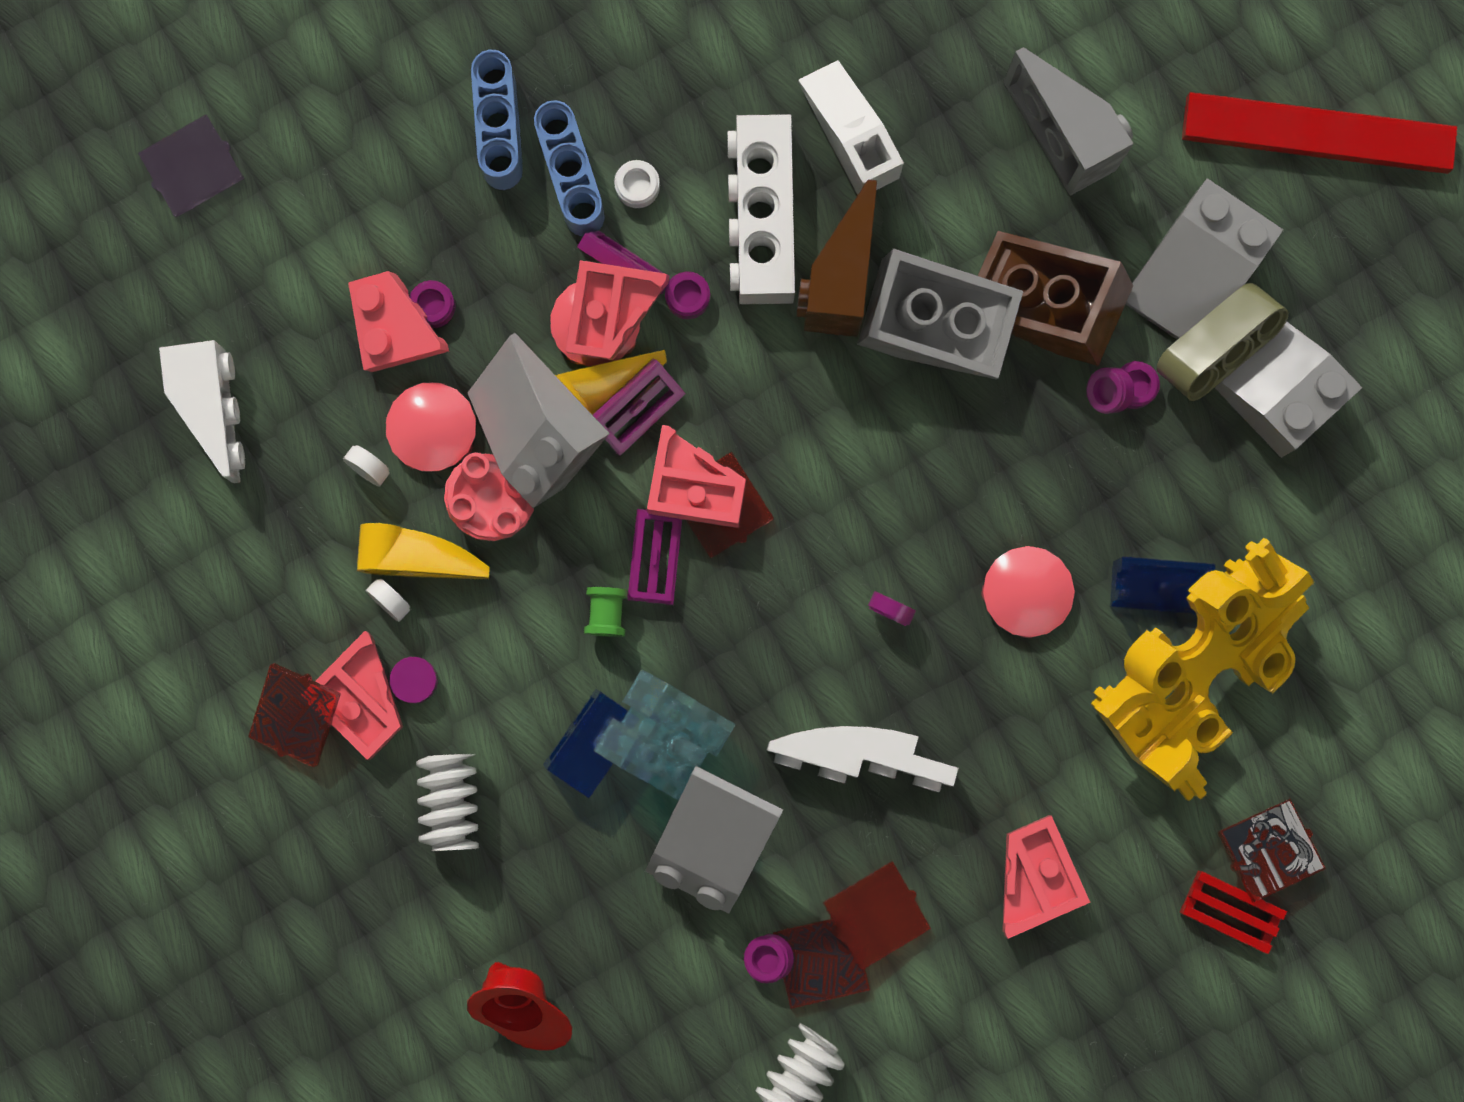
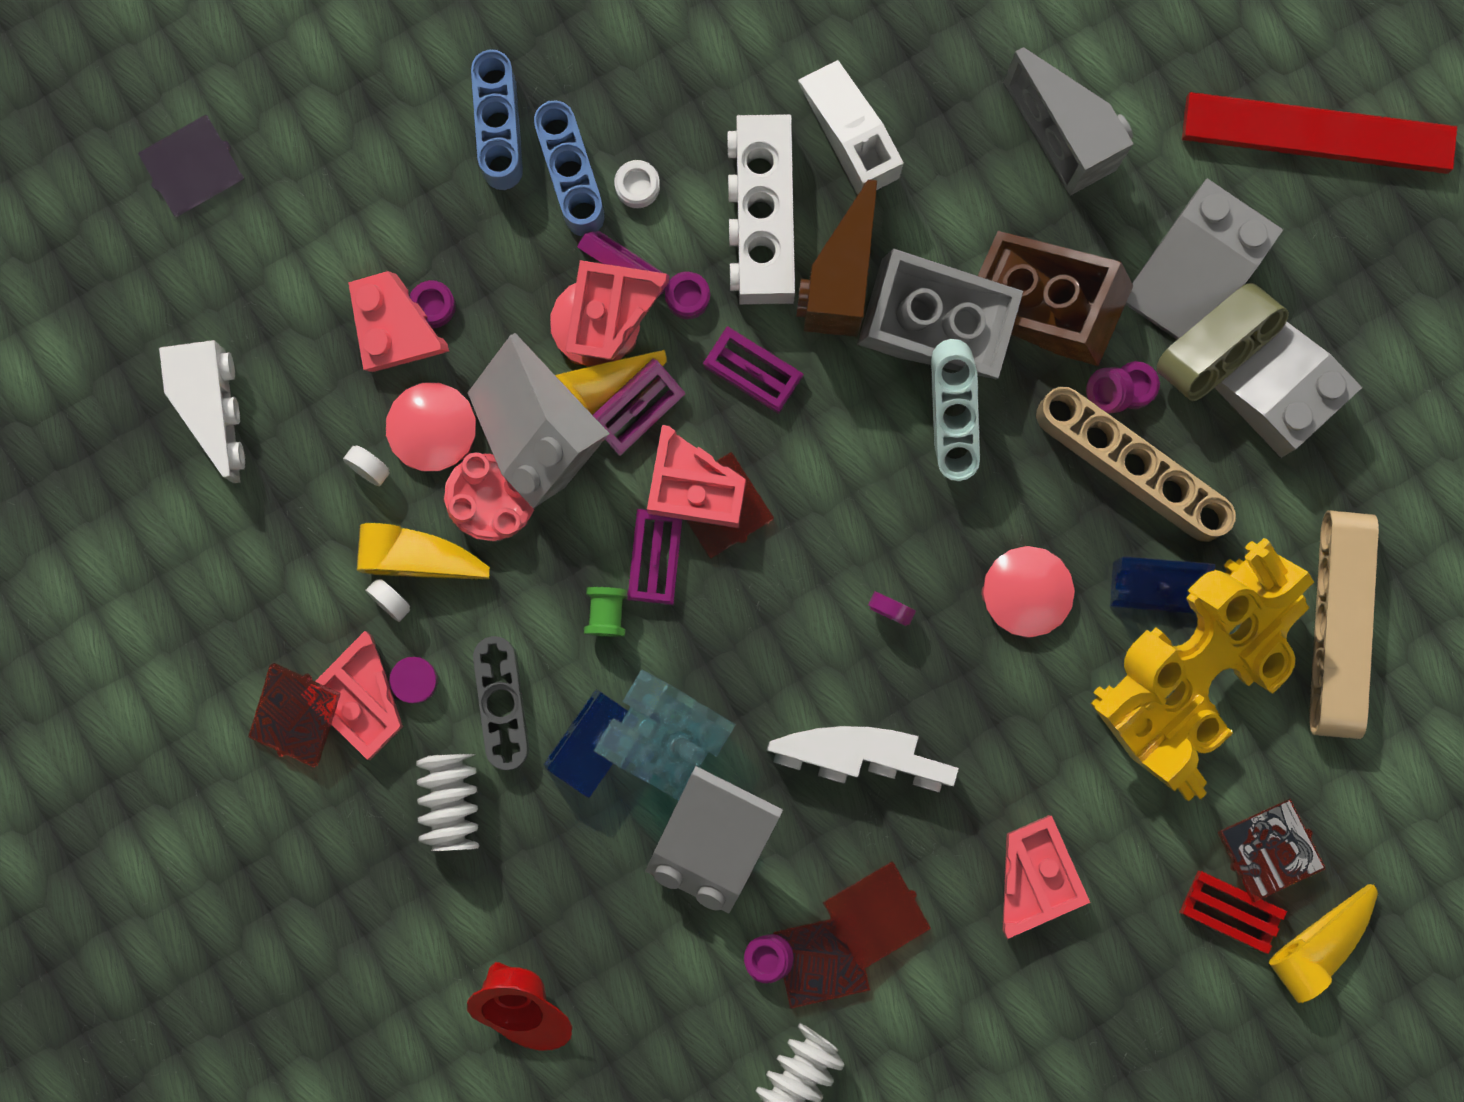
(507, 667): none -> dark grey beam
(744, 385): none -> magenta tile
(961, 429): none -> light aqua beam
(1157, 467): none -> tan beam
(1321, 949): none -> yellow piece
(1344, 624): none -> tan beam

